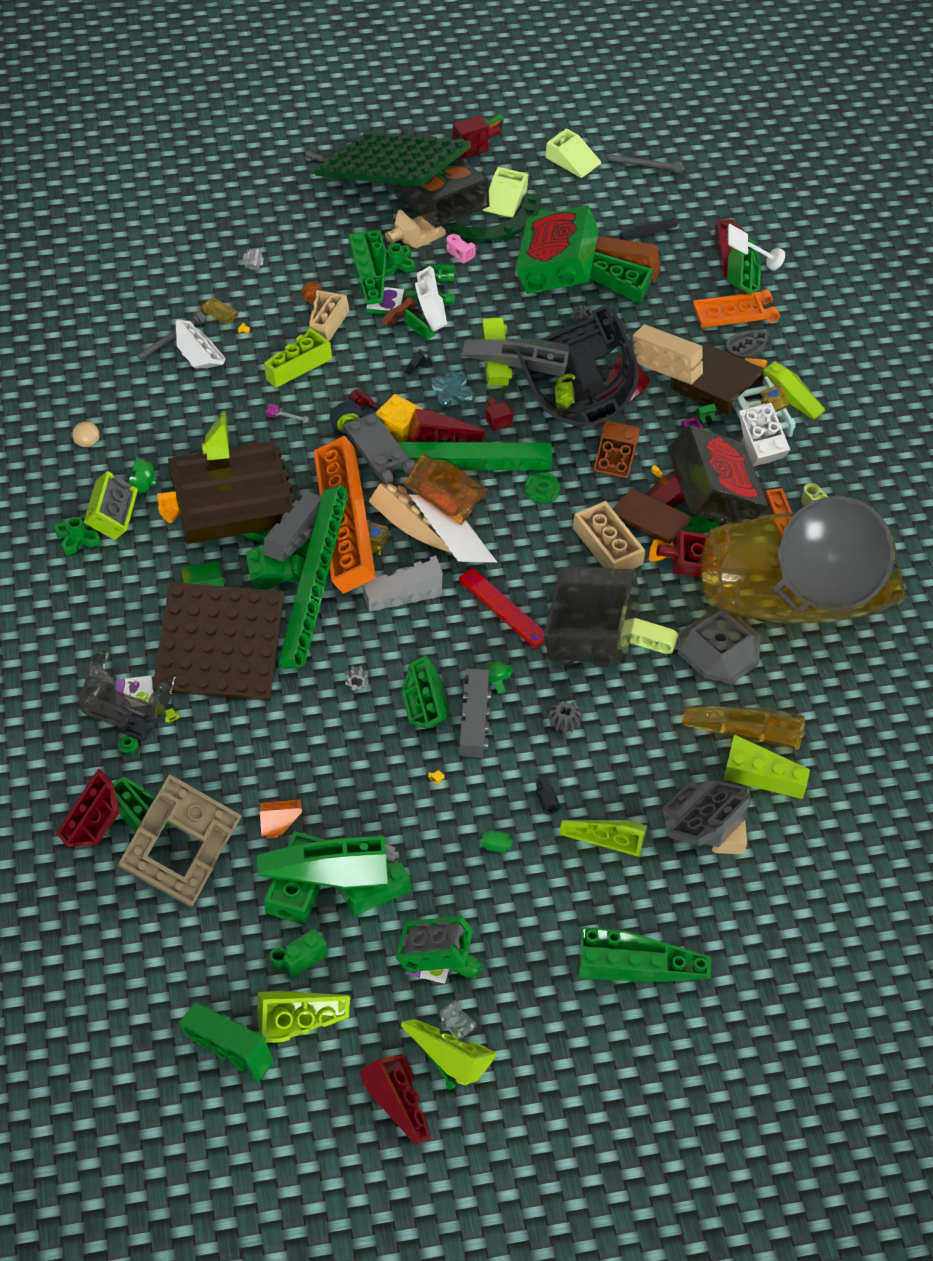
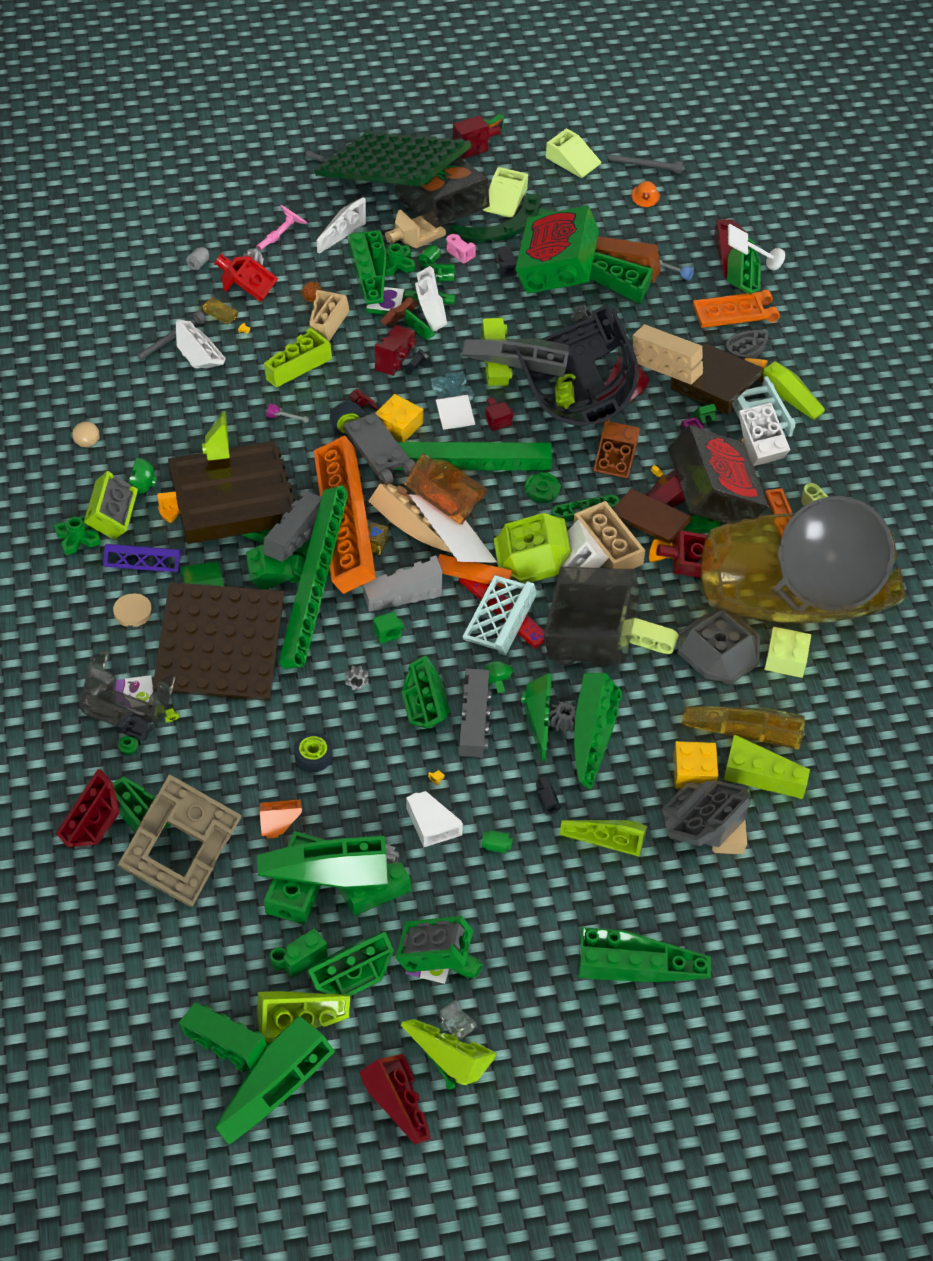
(132, 610): none -> tan tile
(177, 553): none -> dark purple fence
(198, 258): none -> light grey brick
(247, 274): none -> red plate
(274, 1077): none -> green wedge
(275, 235): none -> bright pink dish
(313, 743): none -> wheel
(344, 223): none -> white wedge
(353, 966): none -> green wedge
(387, 627): none -> green brick
(394, 350): none -> dark red wedge
(429, 255): none -> green brick
(432, 819): none -> white slope
(435, 427): dark red wedge -> none
(455, 412): none -> white sticker
(472, 570): none -> orange tile
(506, 262): none -> black leg
(515, 615): none -> light aqua fence
(533, 547): none -> lime piece
(537, 710): none -> green wedge
(582, 505): none -> green beam
(584, 549): none -> white slope
(594, 724): none -> green wedge
(645, 194): none -> orange hat
(648, 229): black axle -> none
(686, 272): none -> medium blue hinge
(694, 763): none -> yellow brick
(775, 396): clear yellow brick -> none
(787, 652): none -> yellowish green brick

